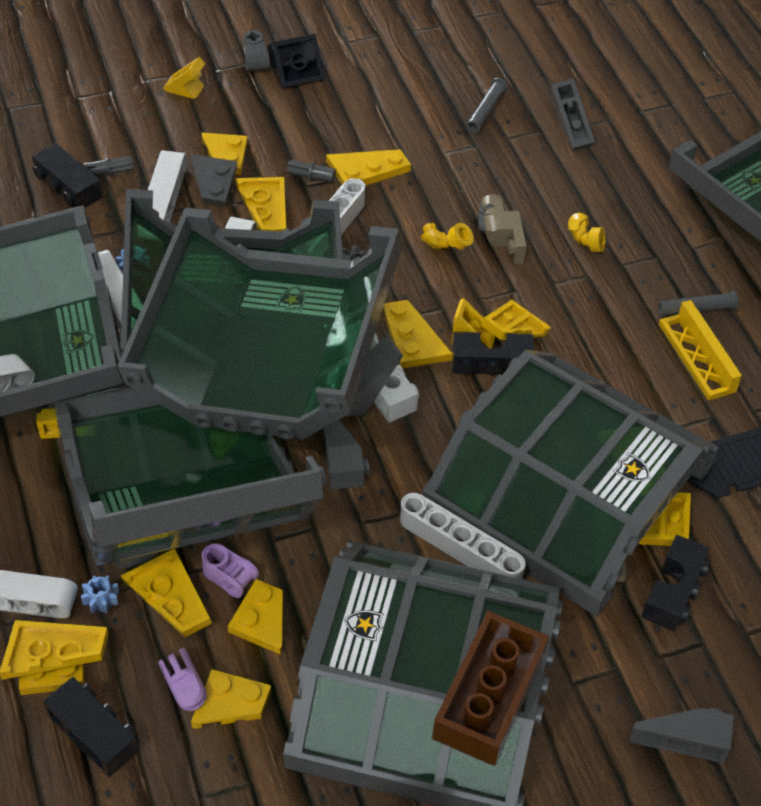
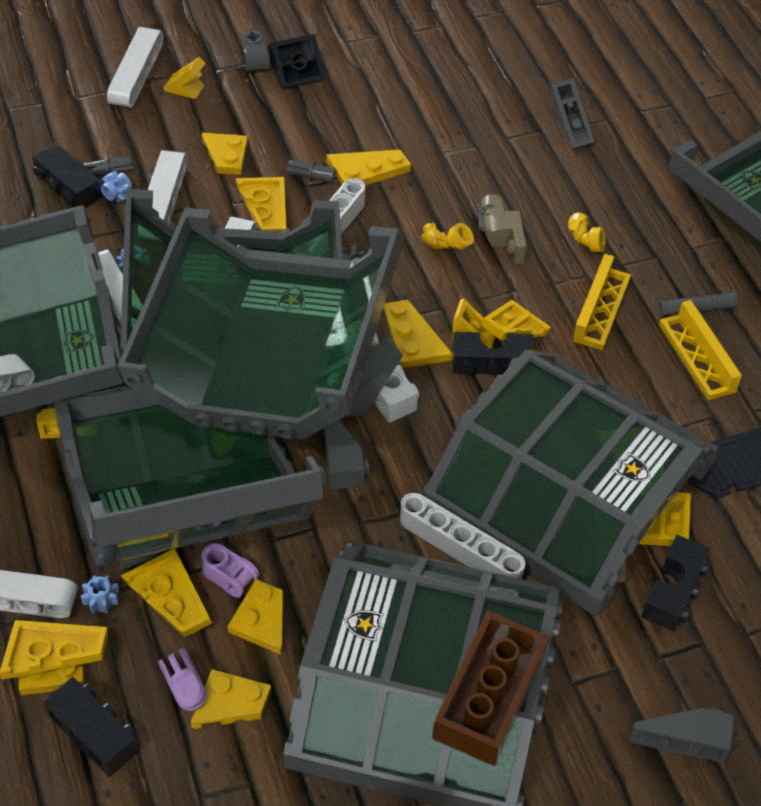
(115, 186): none -> light blue gear
(135, 67): none -> white beam
(214, 178): dark grey wing -> none
(497, 88): dark grey pin -> none
(594, 299): none -> yellow fence

